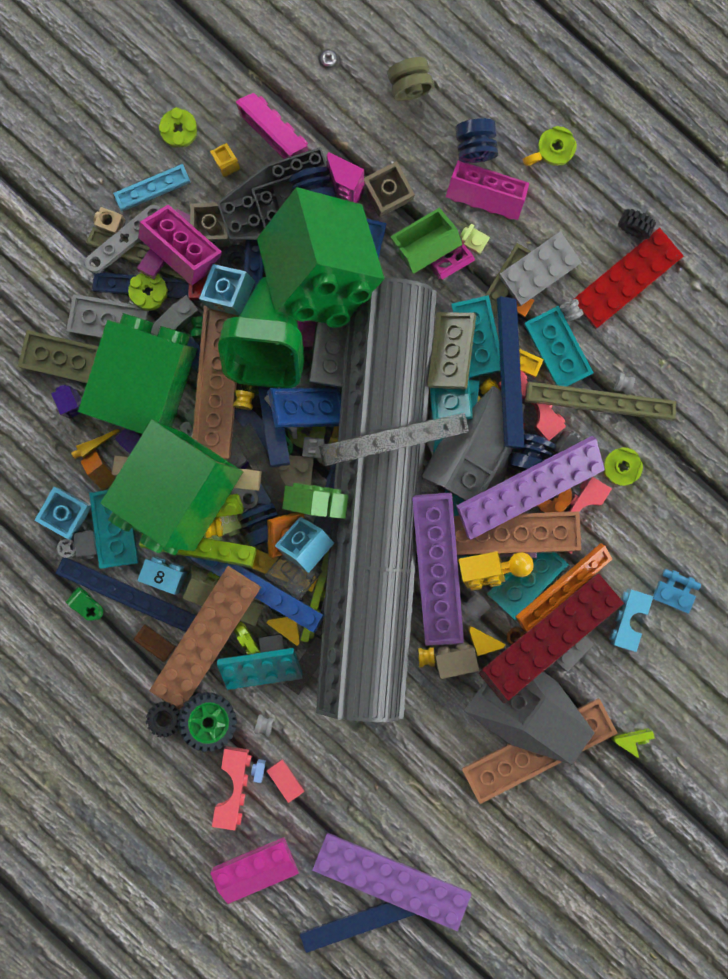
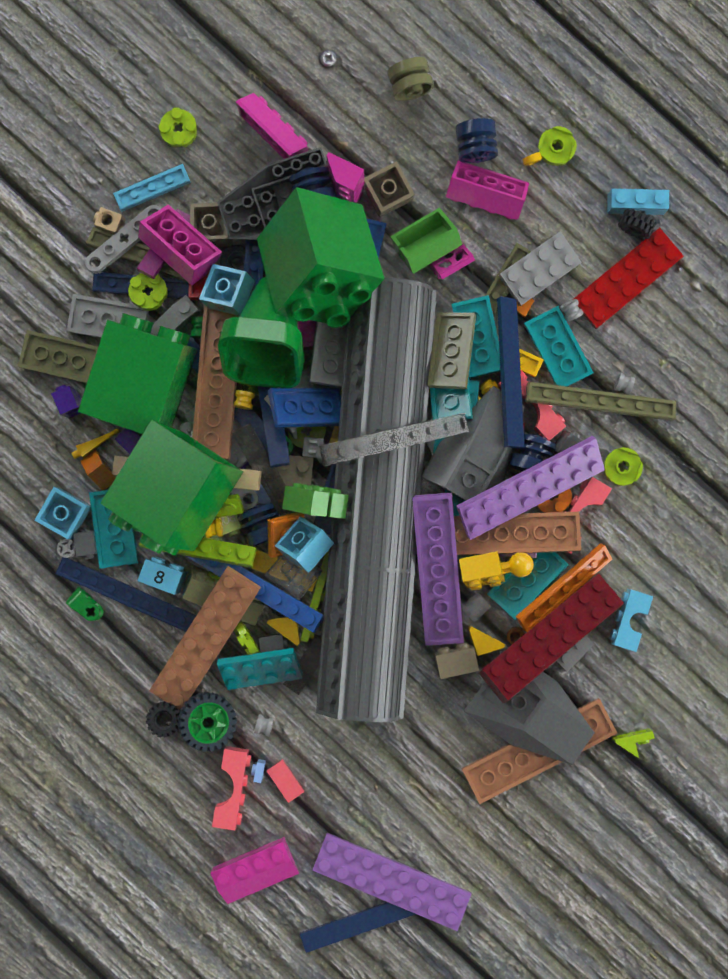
(154, 643): reddish brown tile -> none
(225, 160): yellow slope -> none
(426, 657): yellow wheel -> none
(474, 239): yellowish green bracket -> none
(648, 200): none -> medium azure arch
(675, 597): dark azure plate -> none

